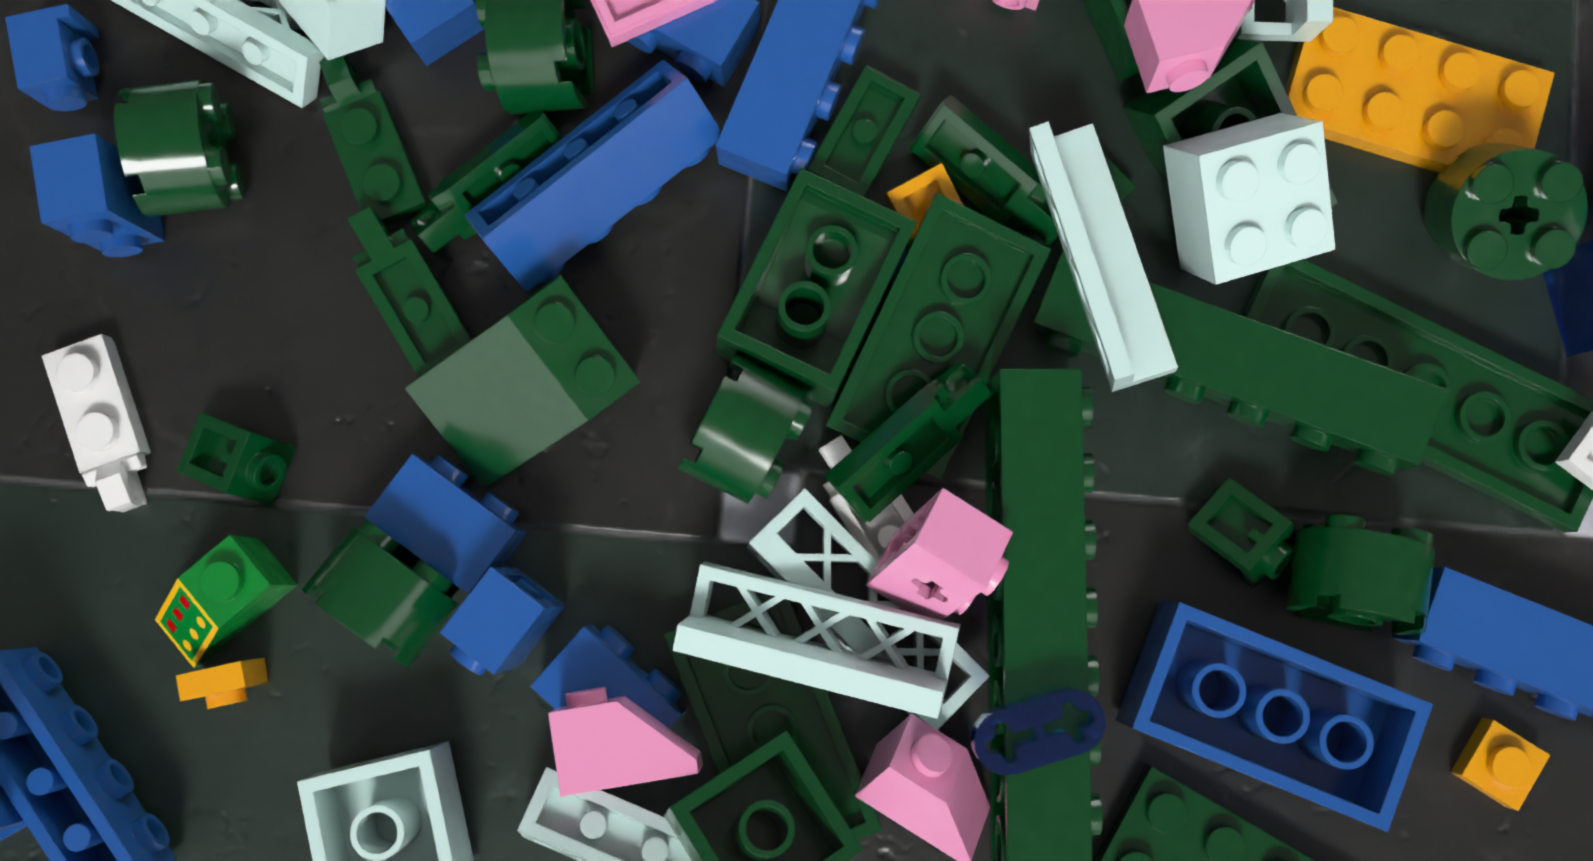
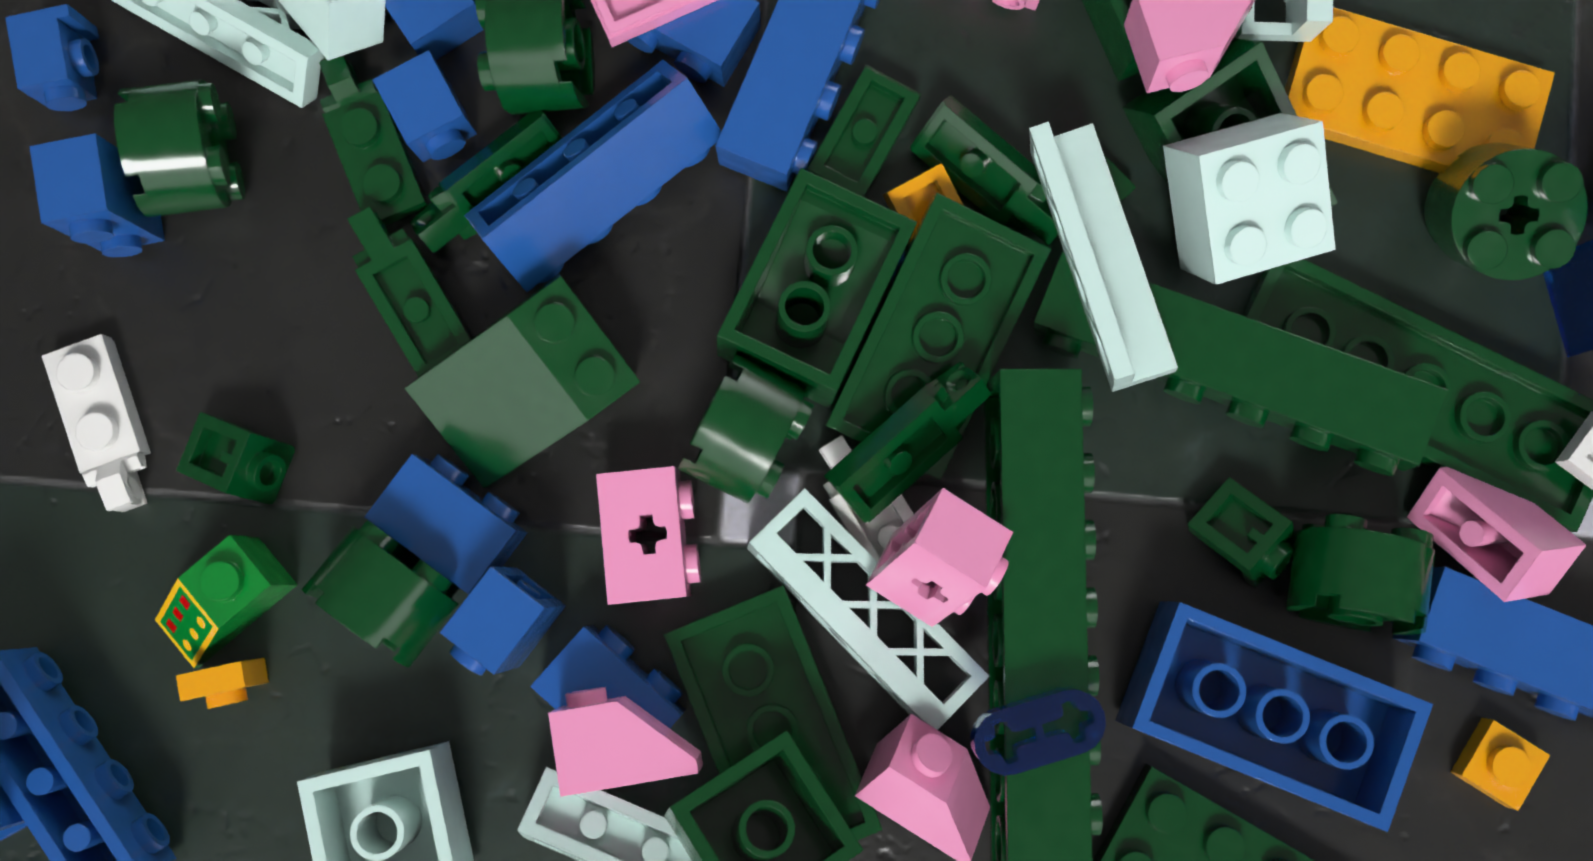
(425, 108): none -> blue brick
(624, 505): none -> bright pink brick
(812, 662): light aqua fence -> none
(1496, 535): none -> bright pink slope

